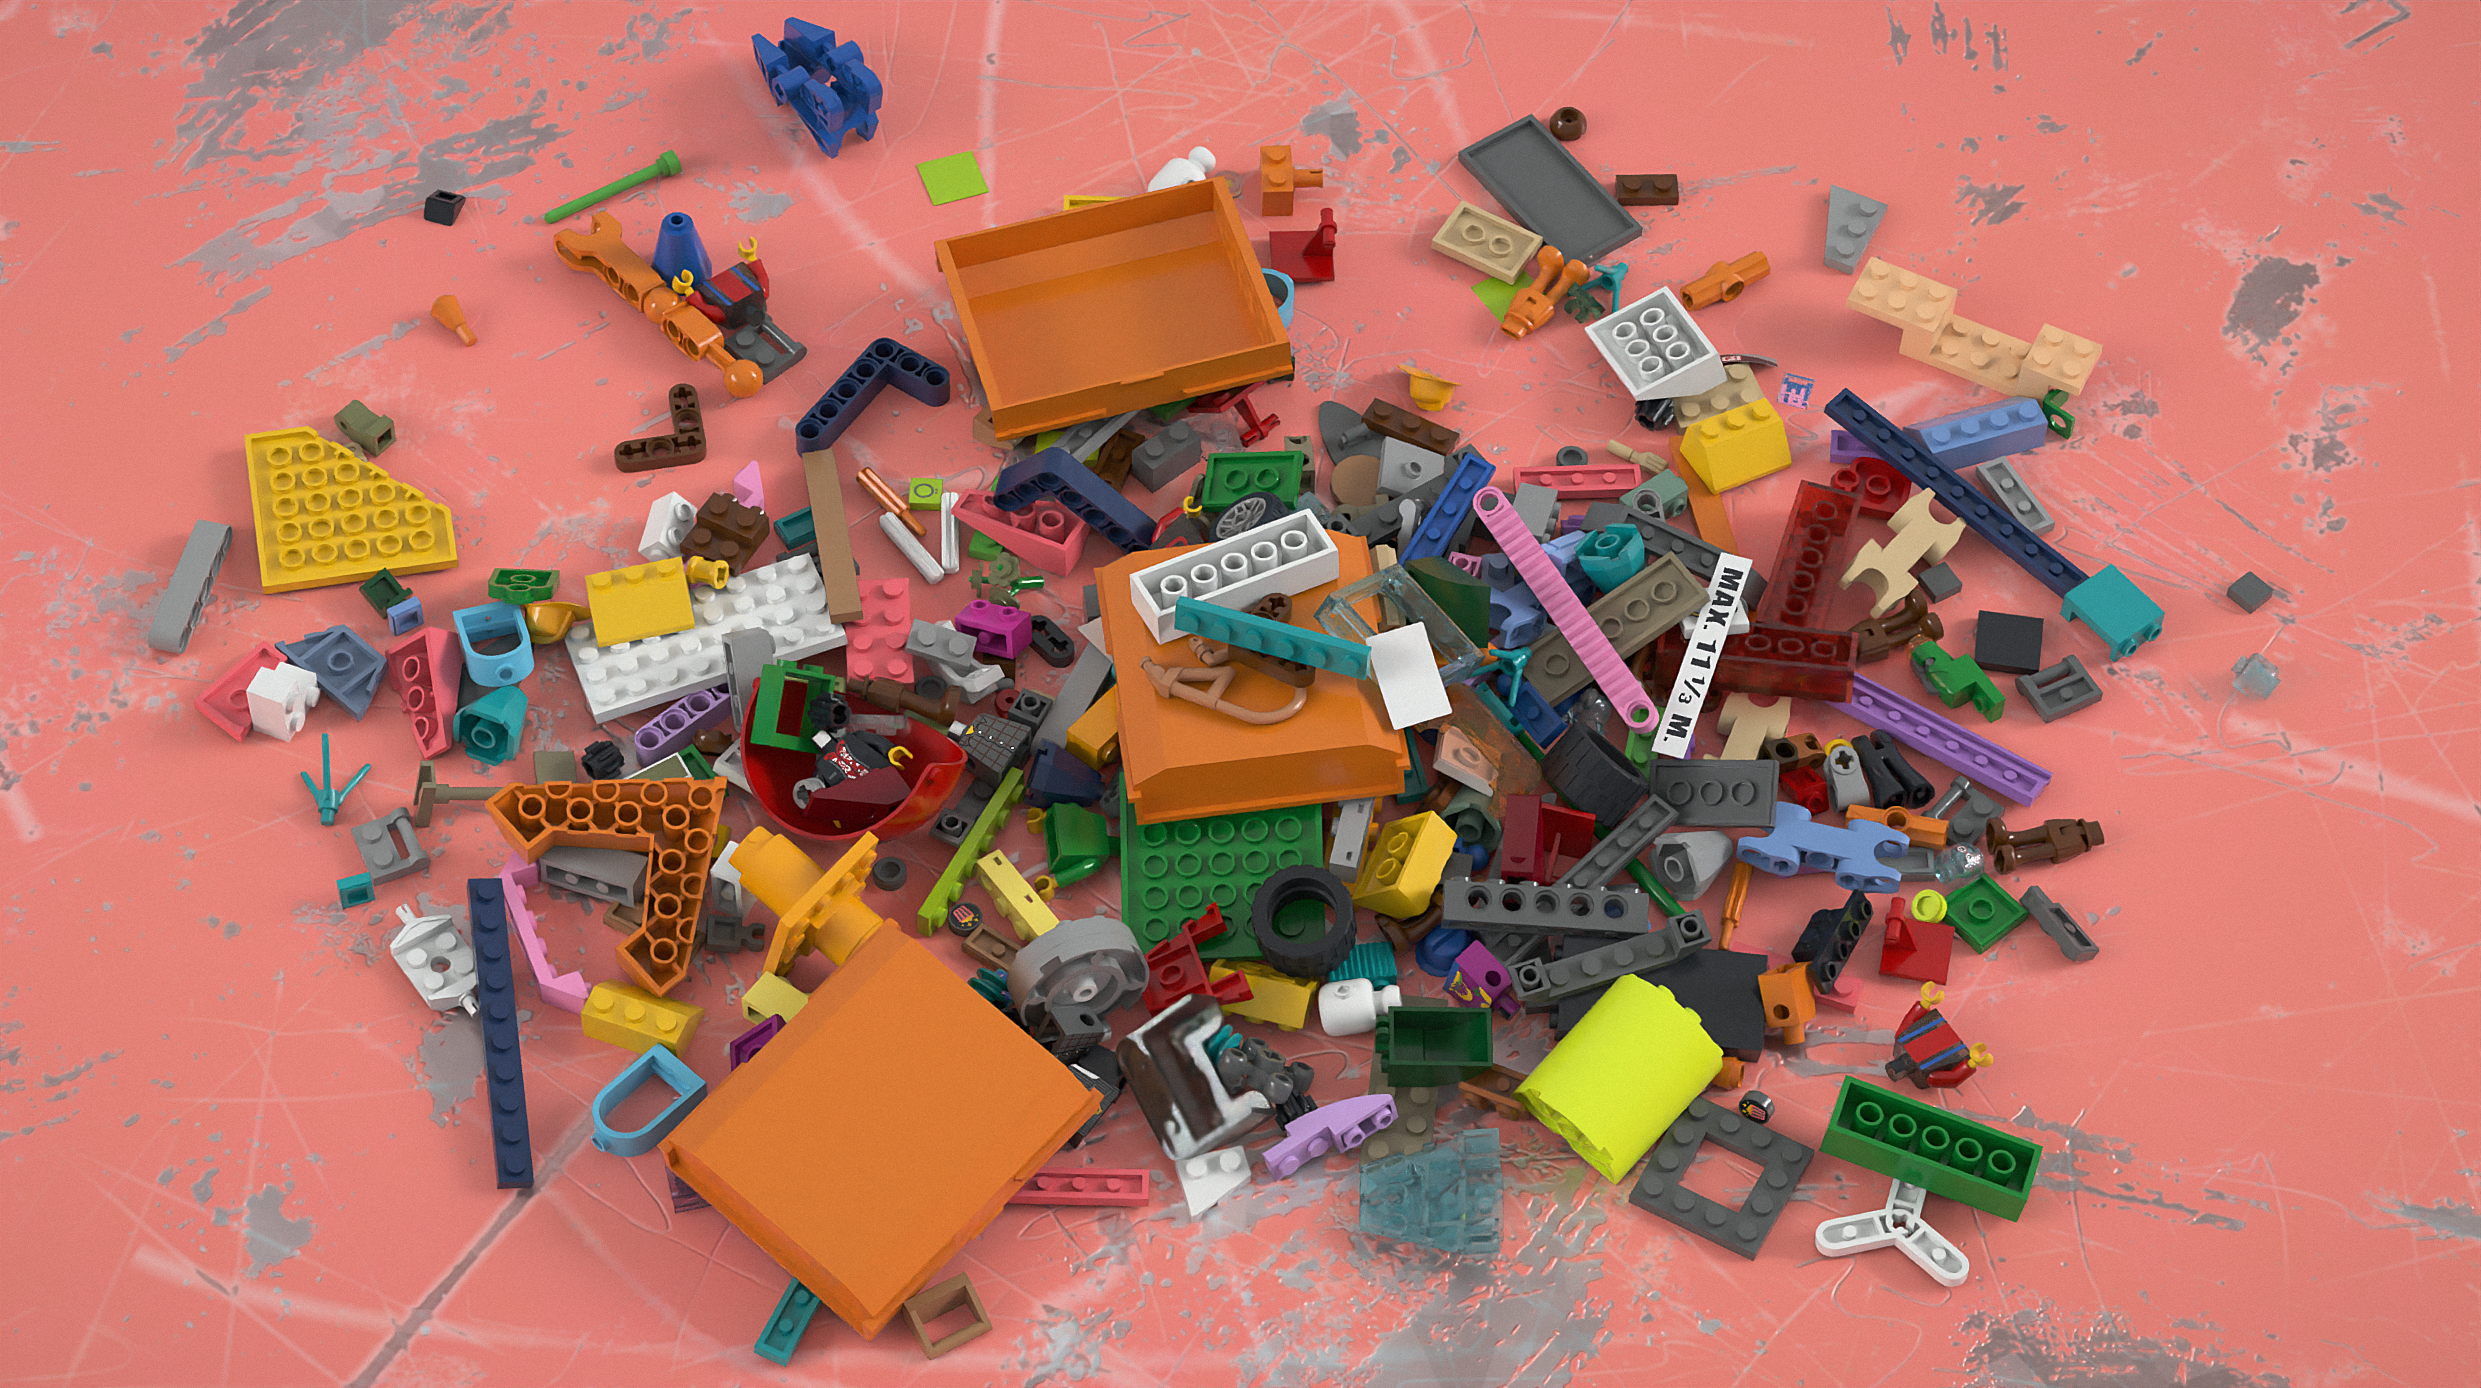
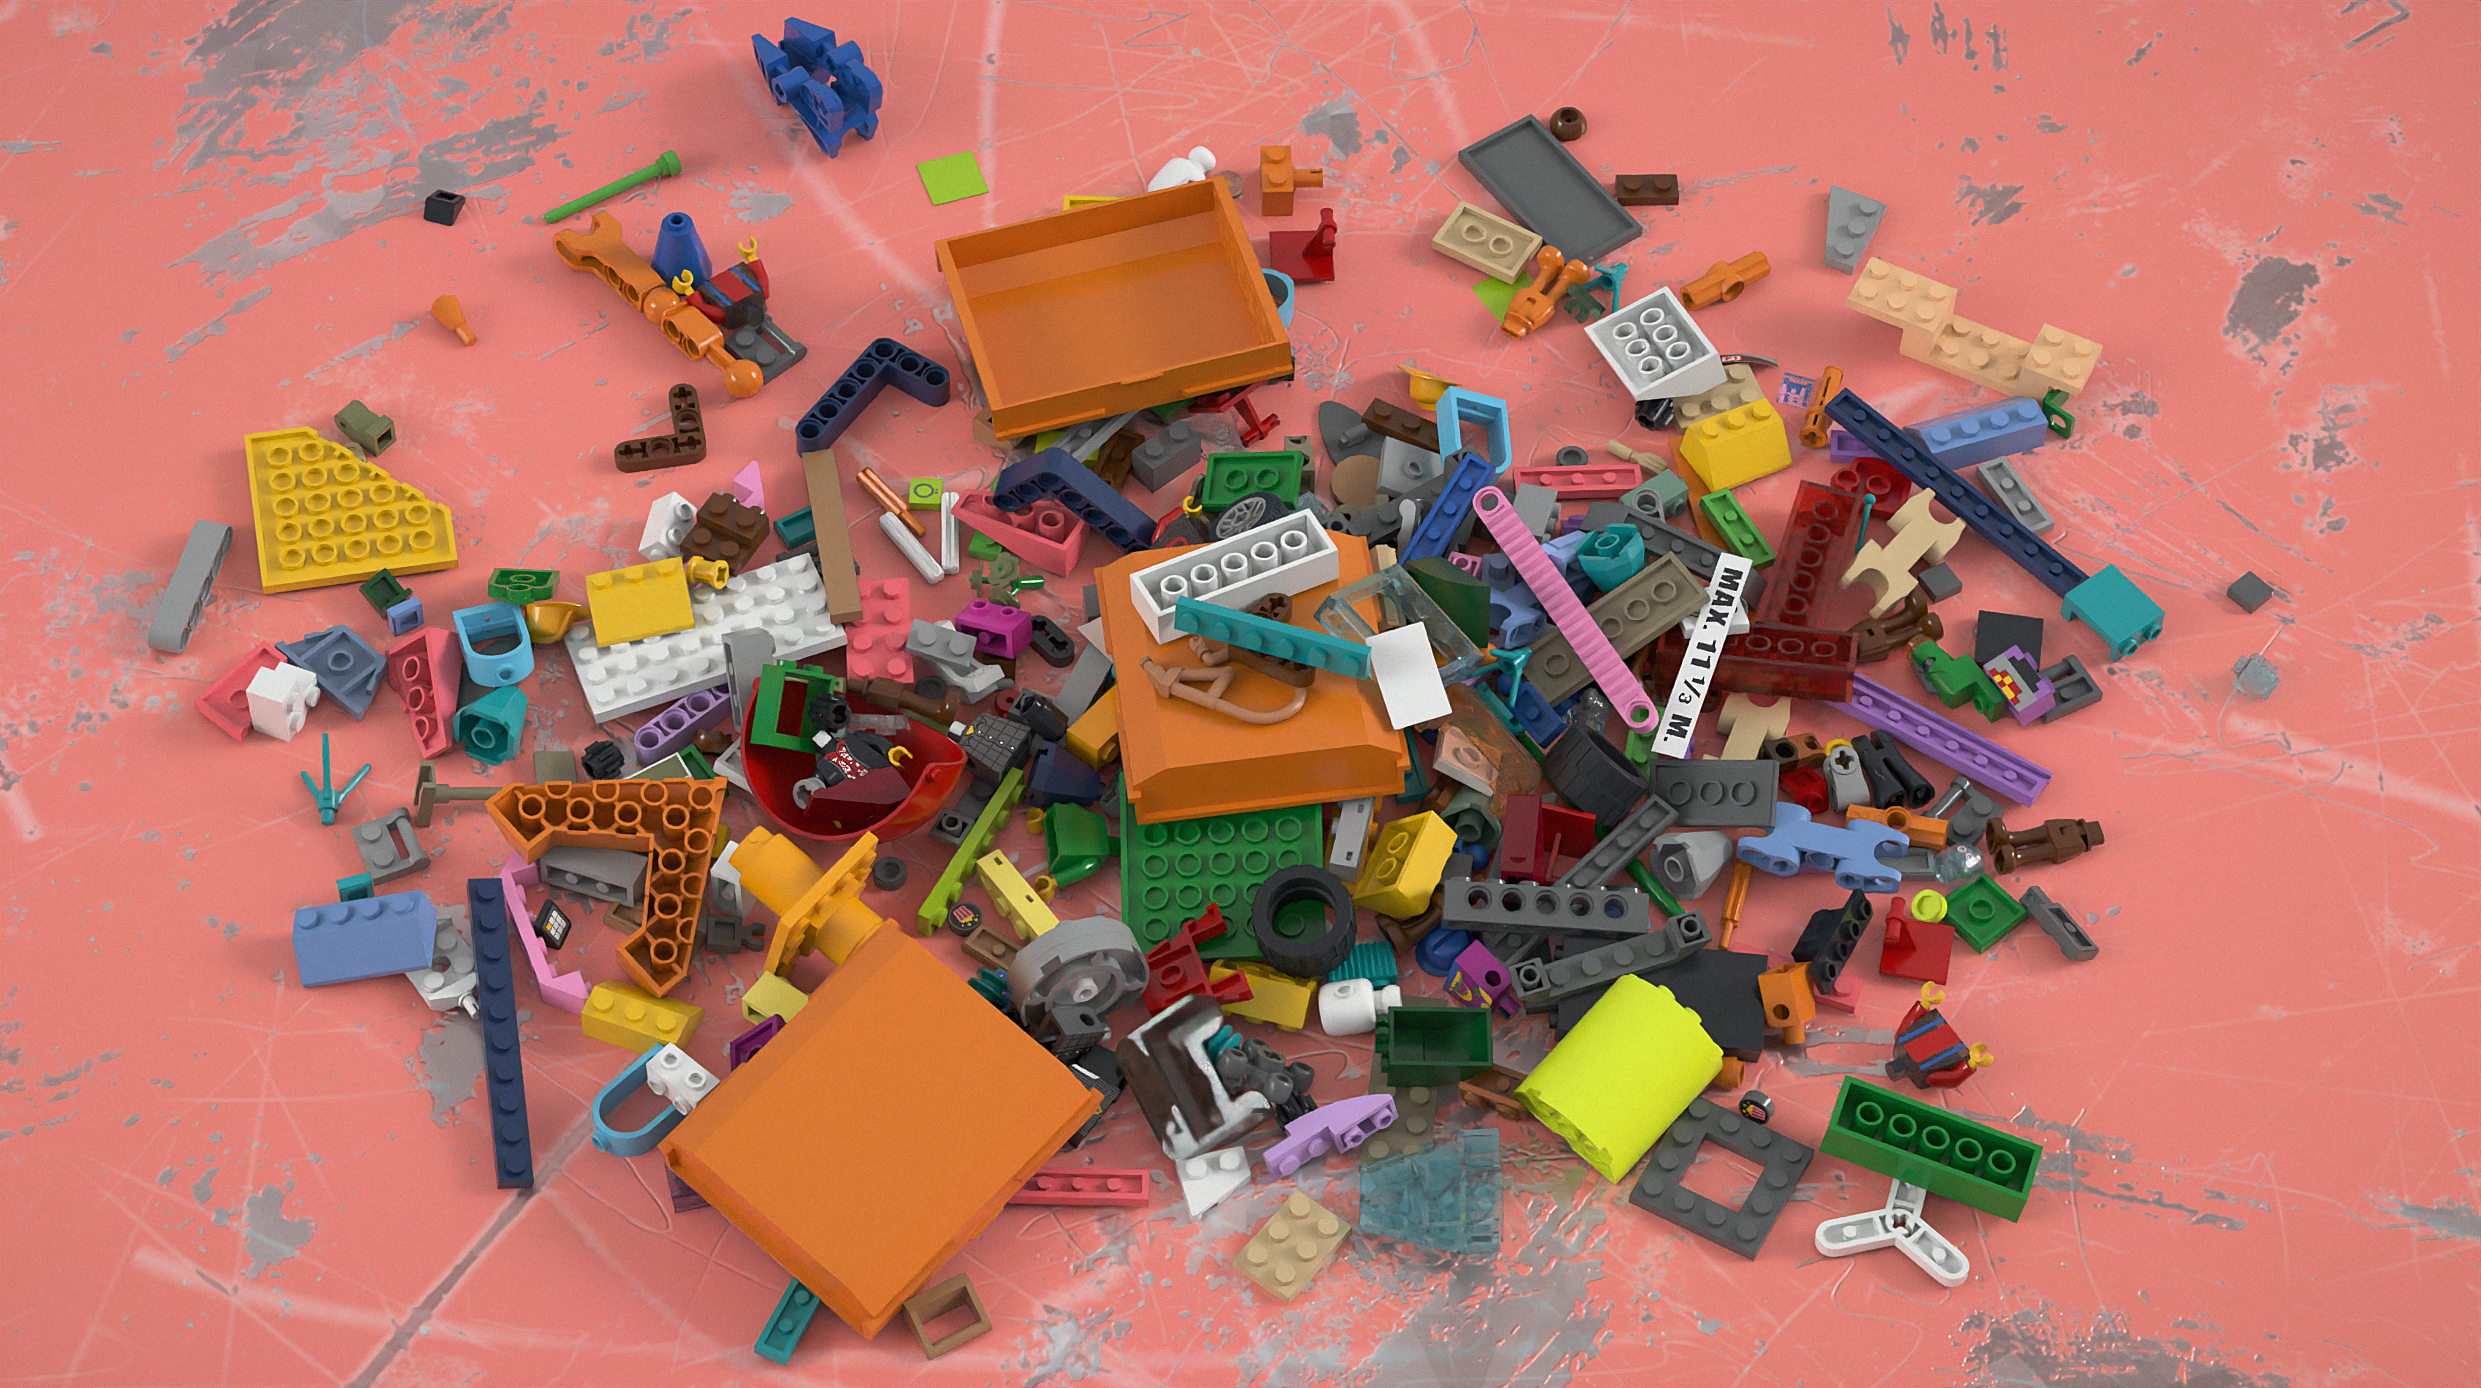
(364, 938): none -> medium blue slope
(552, 925): none -> slope
(679, 1078): none -> white brick
(1044, 718): none -> black brick
(1292, 1247): none -> tan plate
(1477, 409): none -> medium azure window
(1737, 528): none -> bright green plate
(1816, 420): none -> orange pin
(1869, 500): none -> teal hinge
(2021, 685): none -> brick

